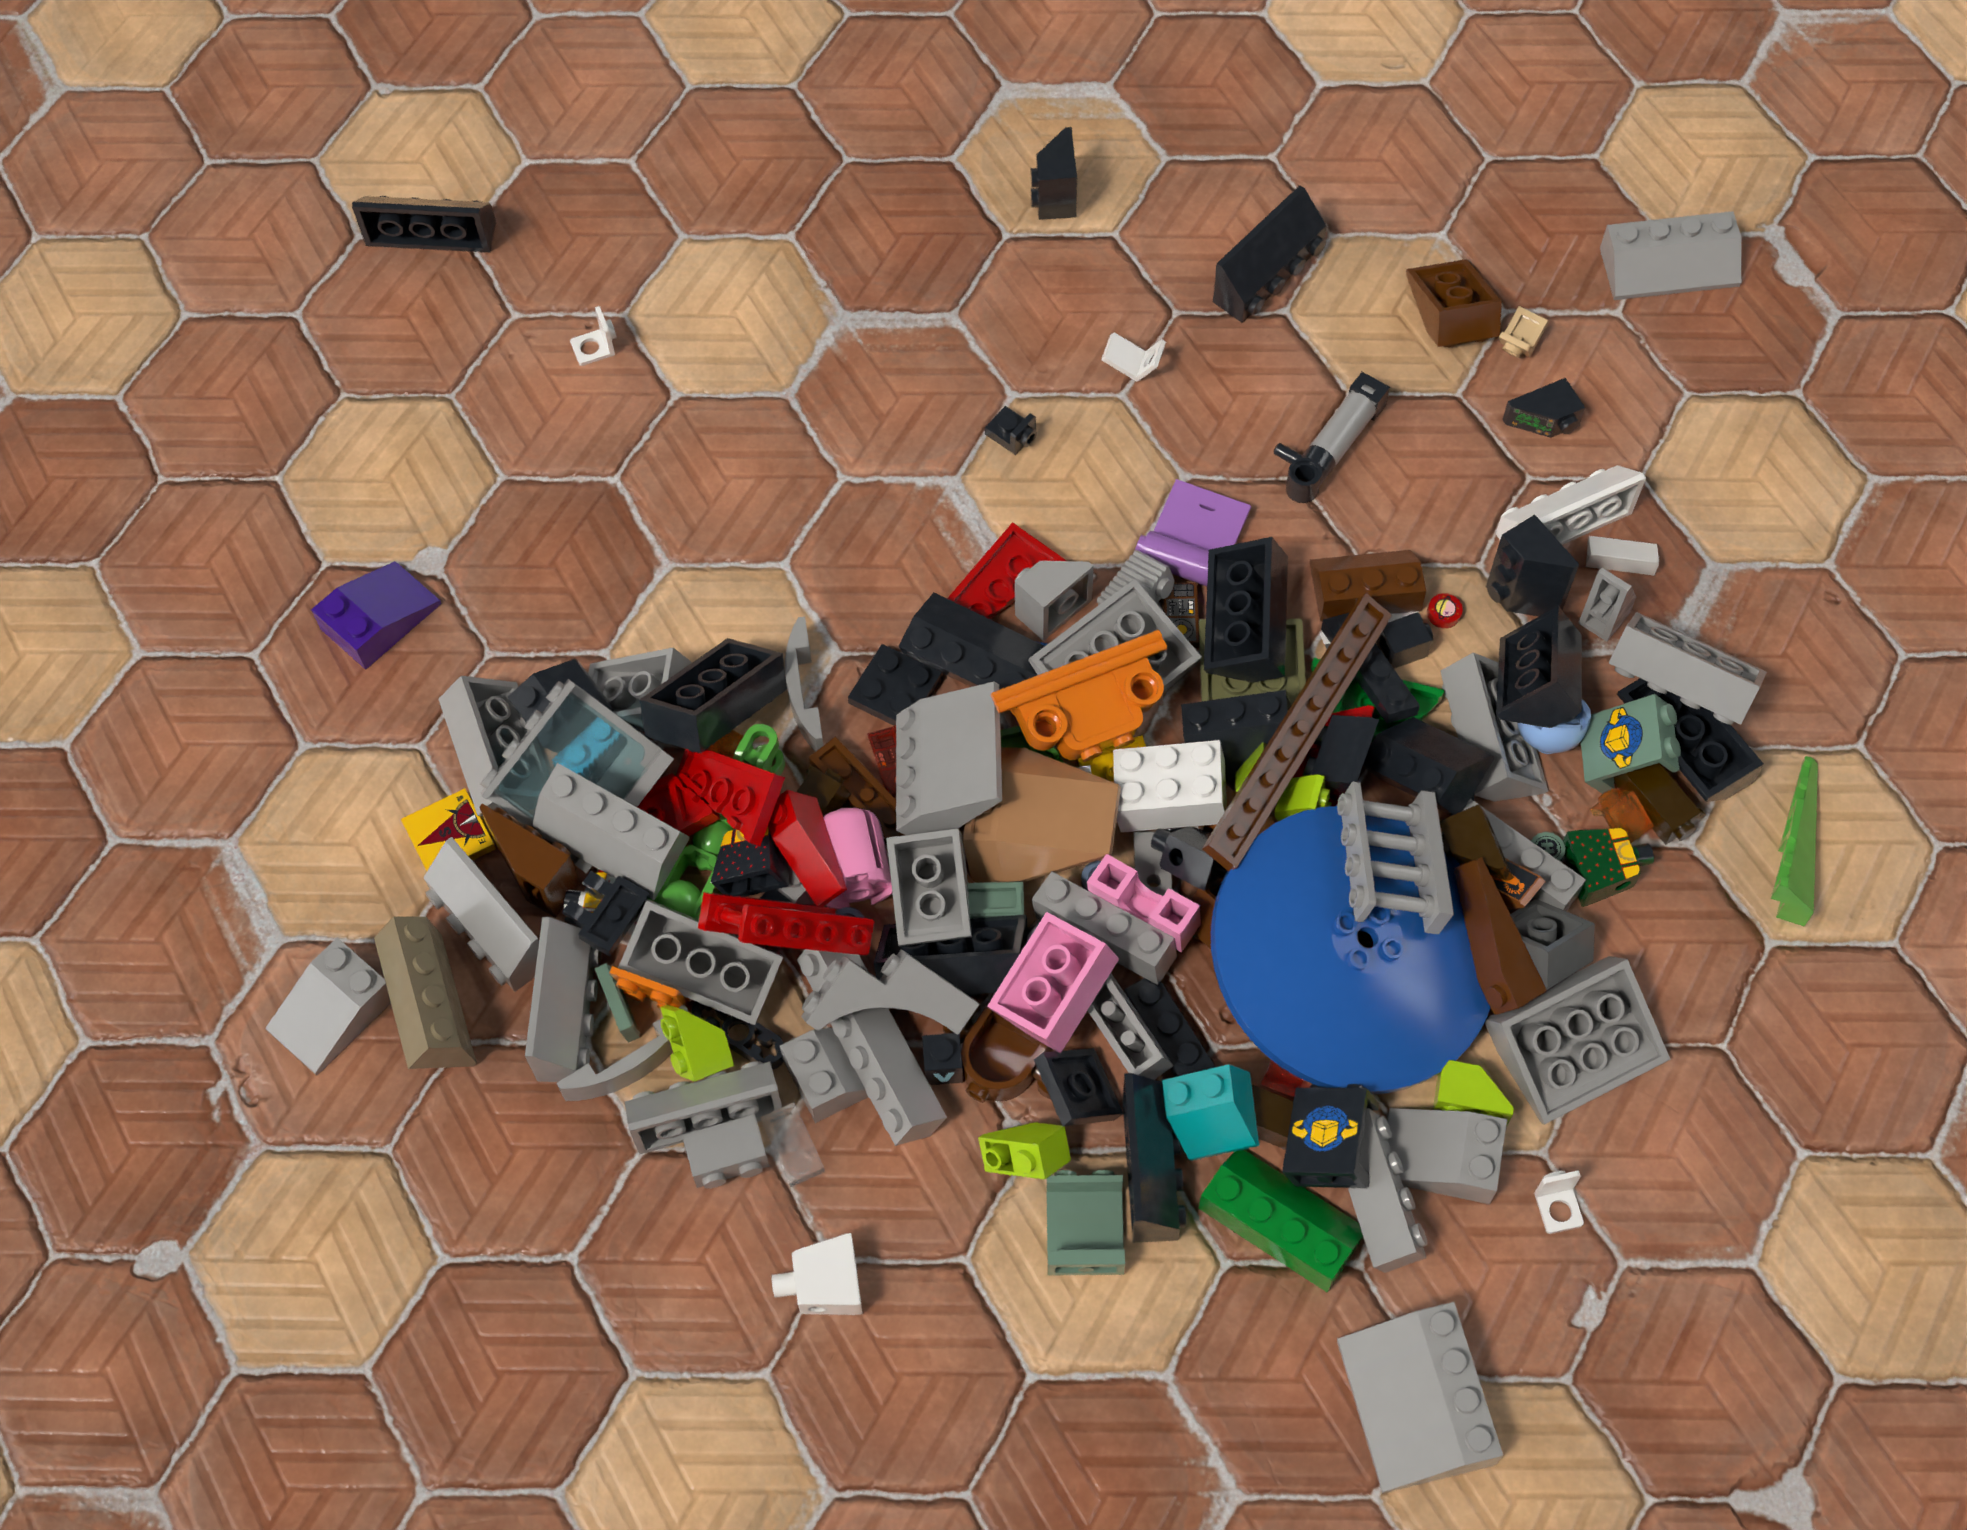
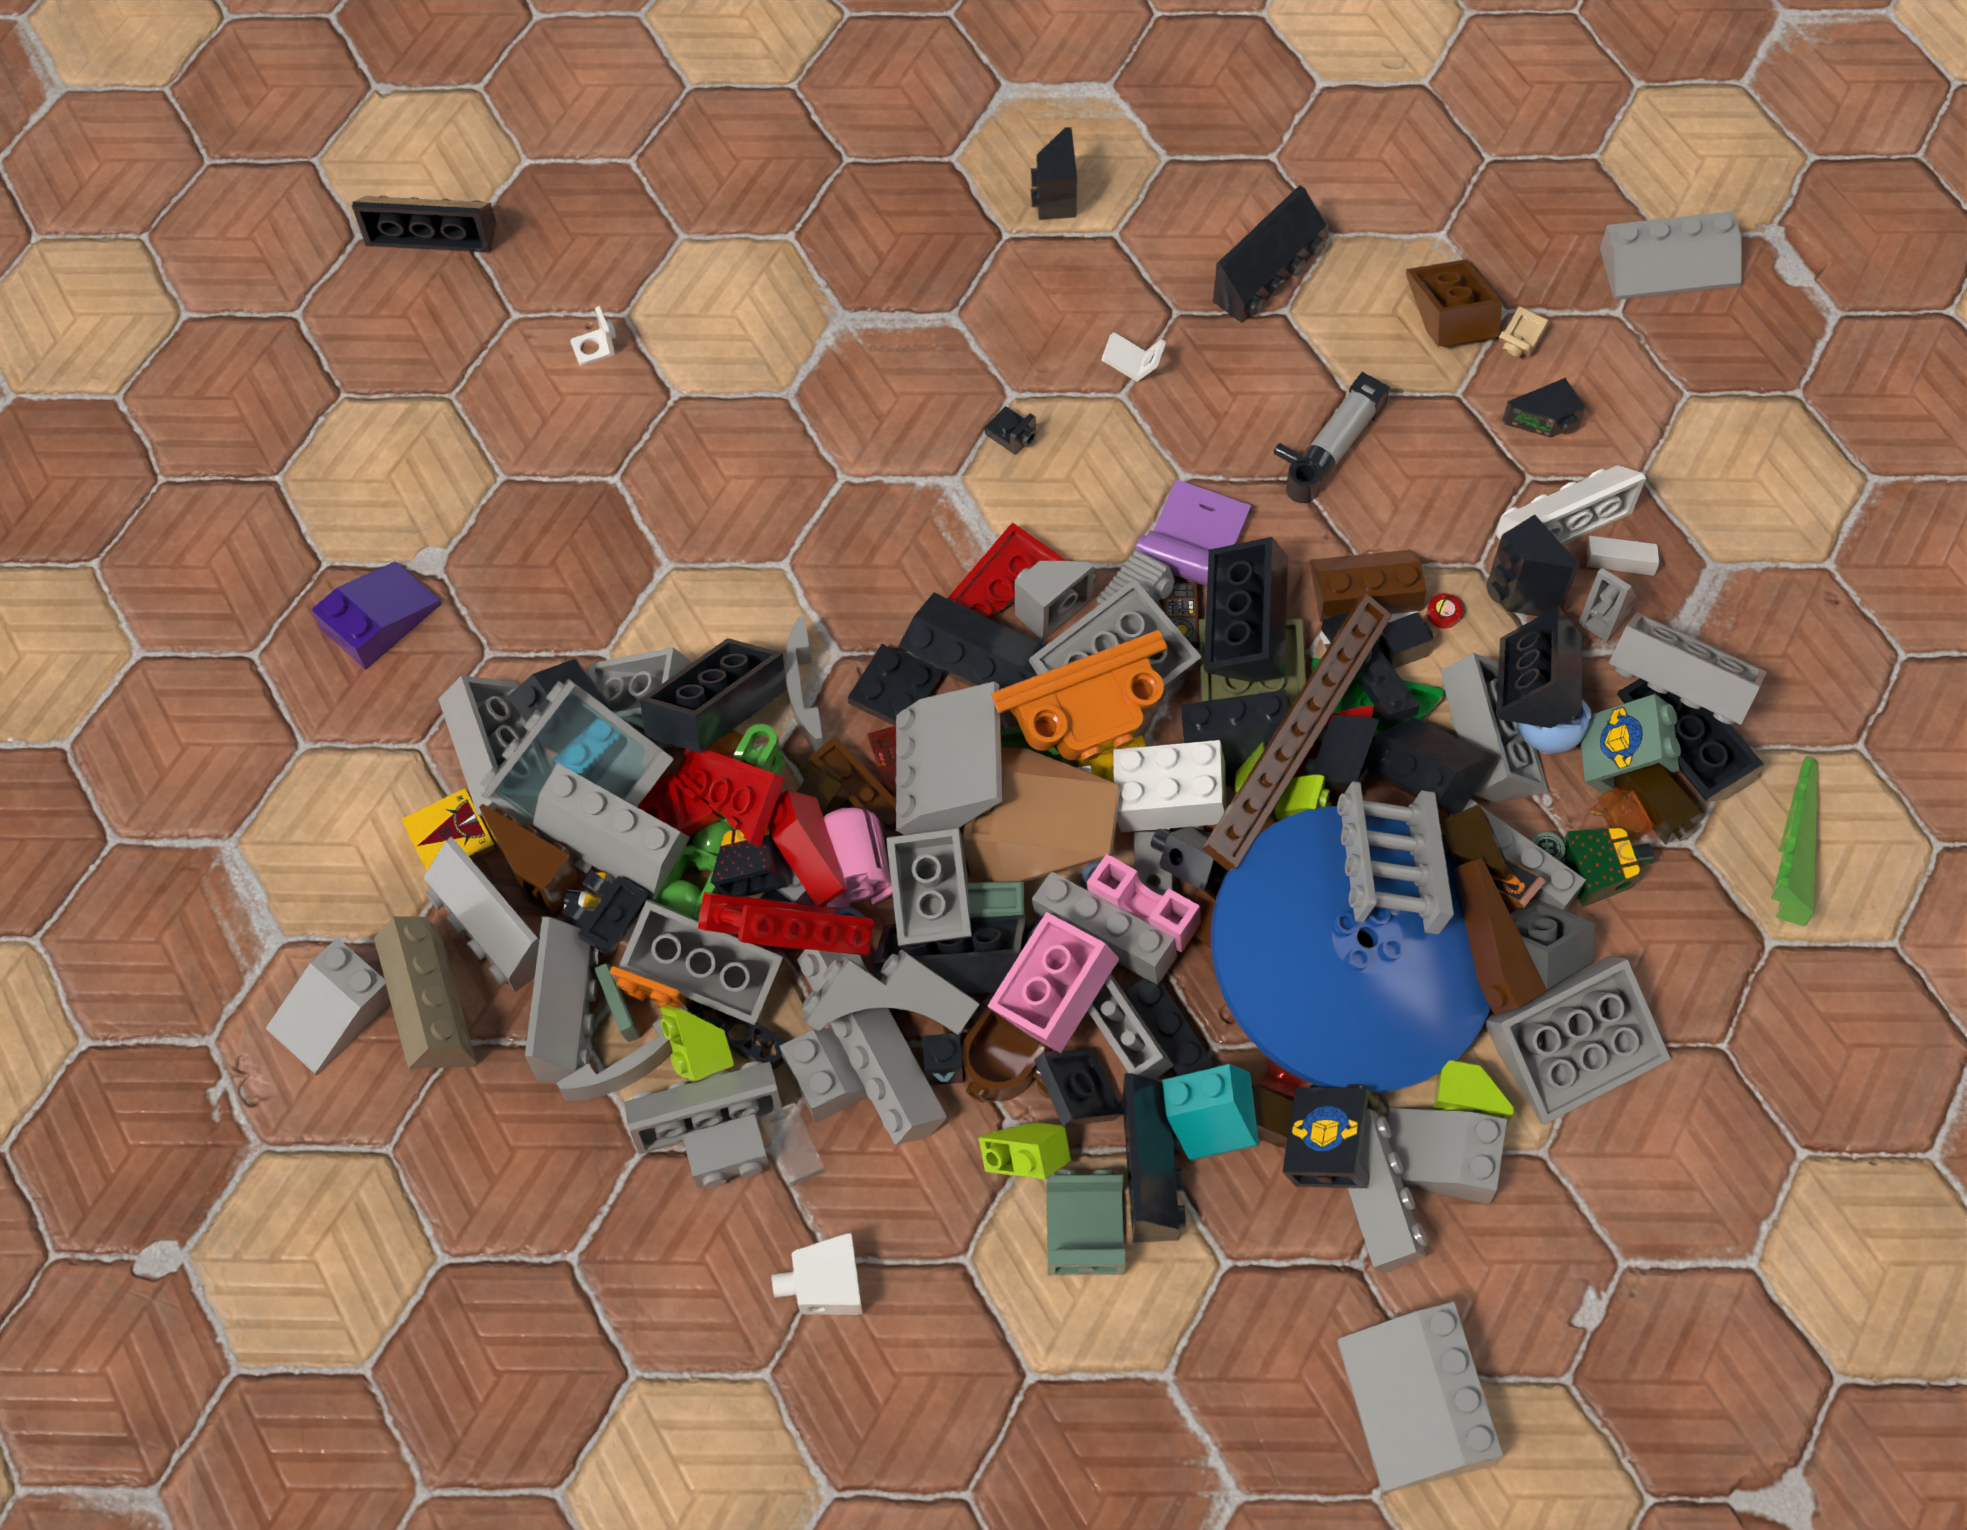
(1281, 1218): green slope -> none
(1559, 1188): white bracket -> none

